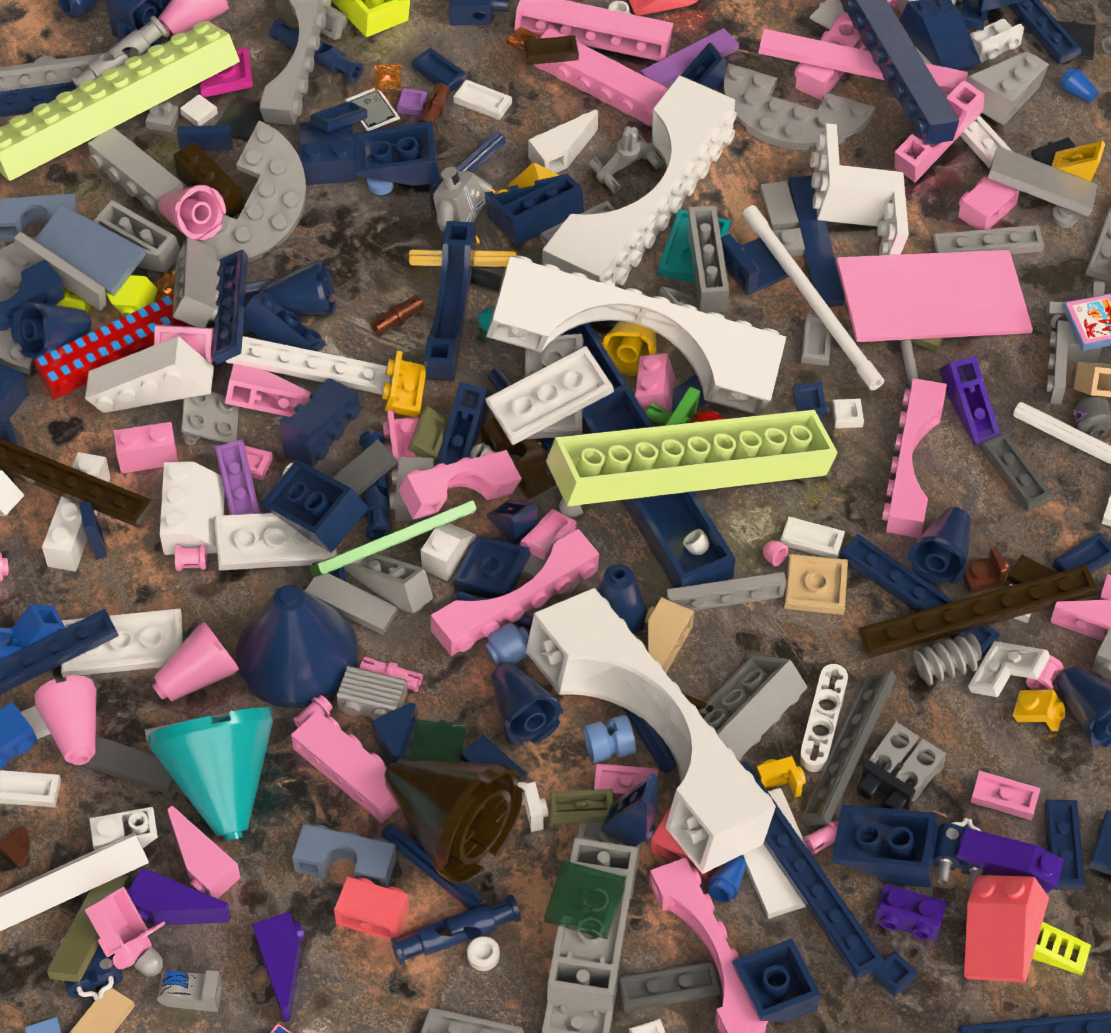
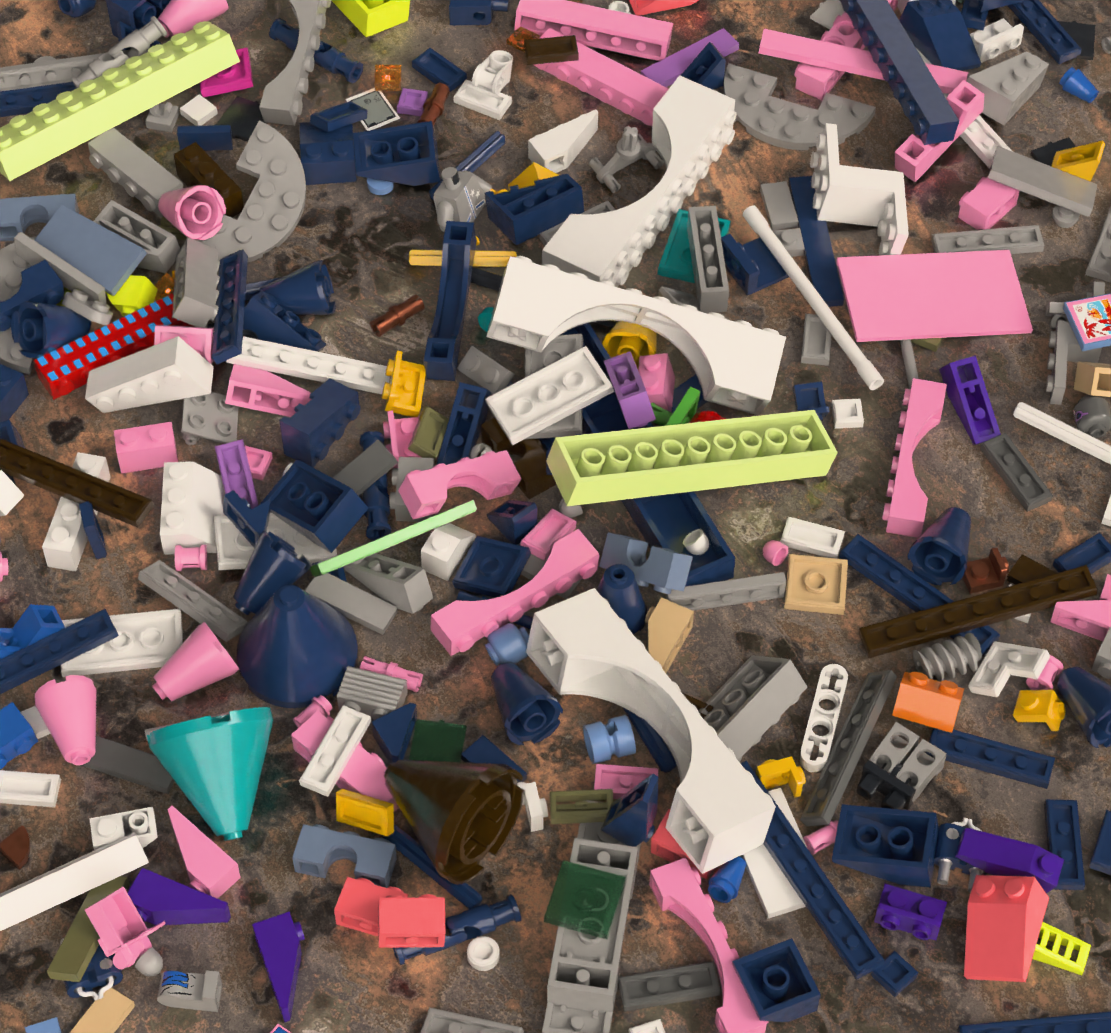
(92, 310): none -> light grey plate
(192, 600): none -> light grey tile
(247, 520): none -> dark blue slope
(268, 569): none -> dark blue cone
(335, 23): light grey tile -> none
(335, 750): none -> white tile
(365, 812): none -> yellow tile
(411, 921): none -> coral brick
(485, 370): none -> light grey plate
(494, 71): none -> white piece
(629, 390): none -> medium lavender slope
(664, 567): none -> sand blue arch
(928, 701): none -> orange brick
(994, 757): none -> dark blue tile
(1005, 795): bright pink plate -> none

